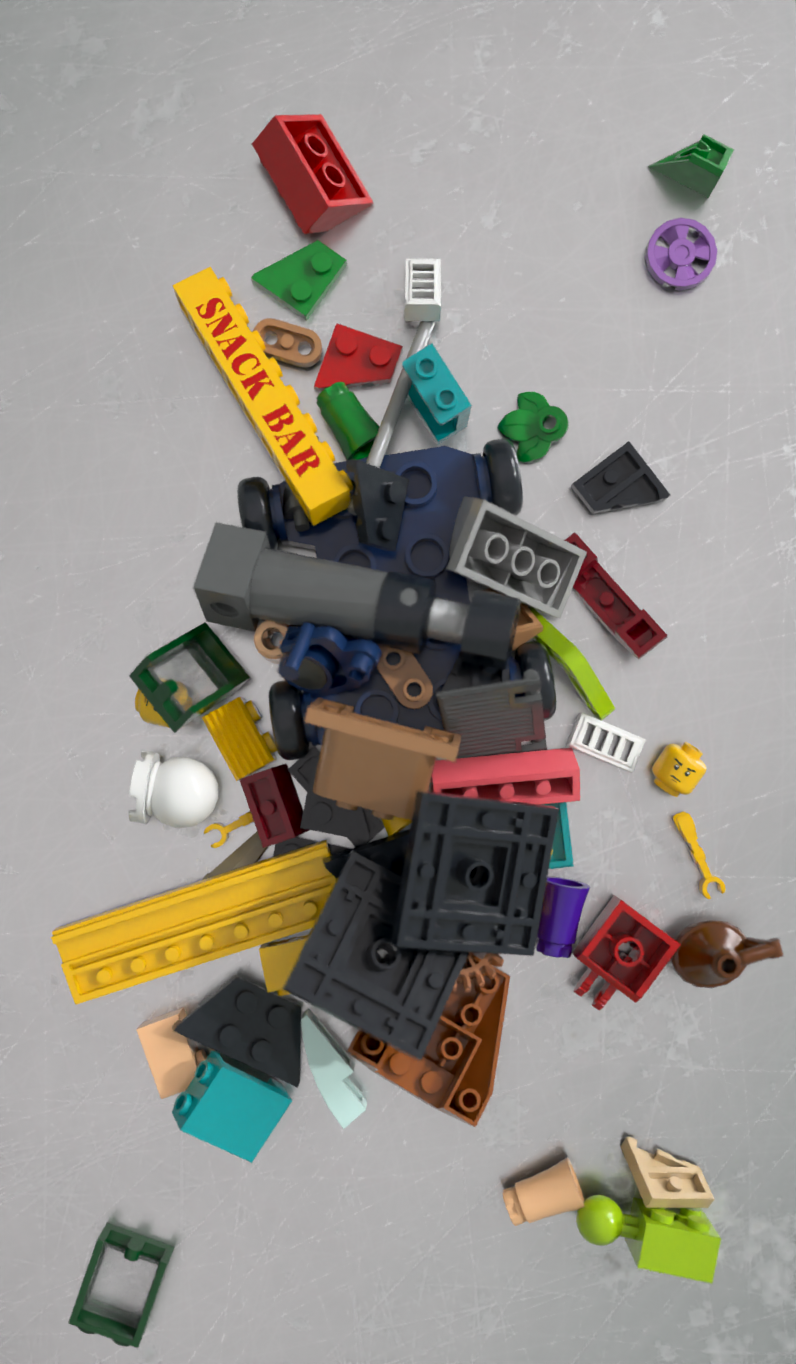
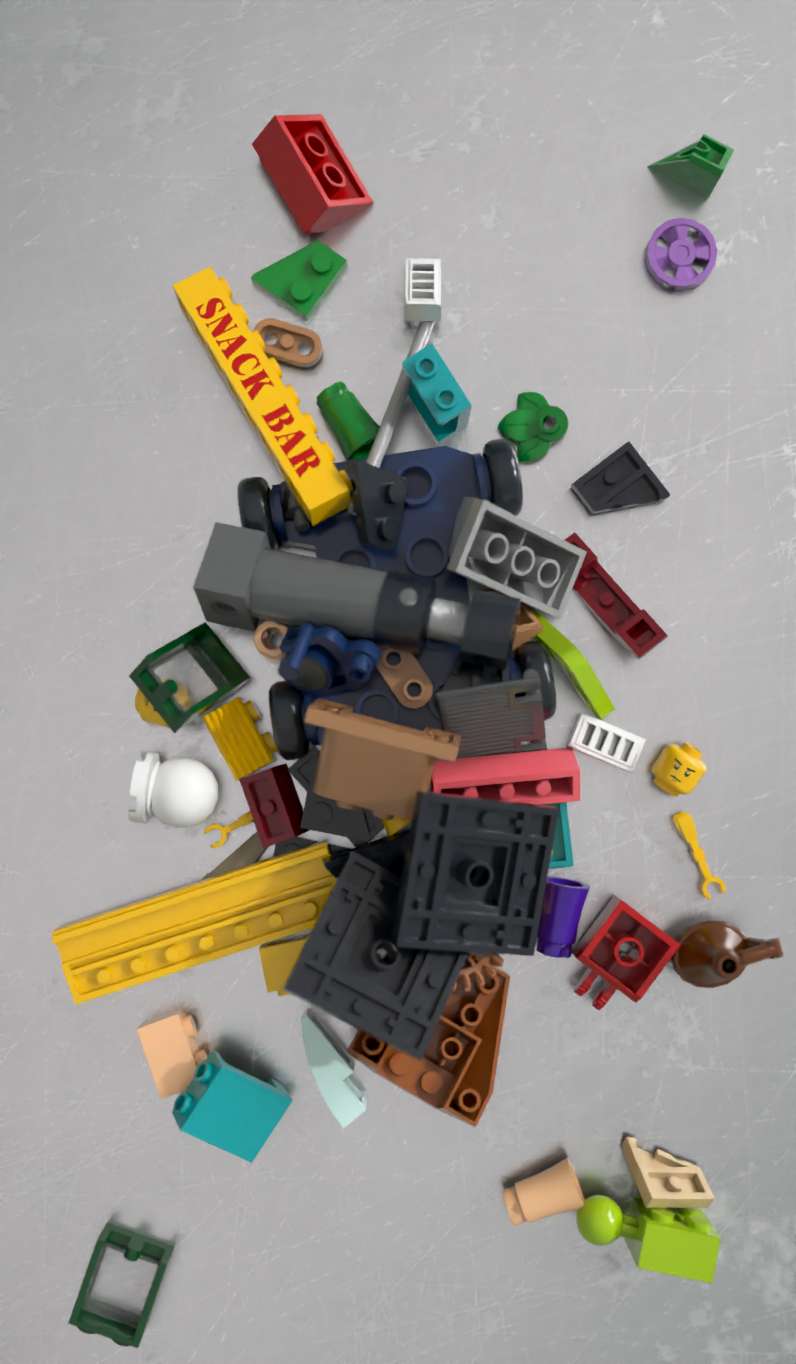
(249, 1027): black wing -> none
(357, 359): red wing -> none

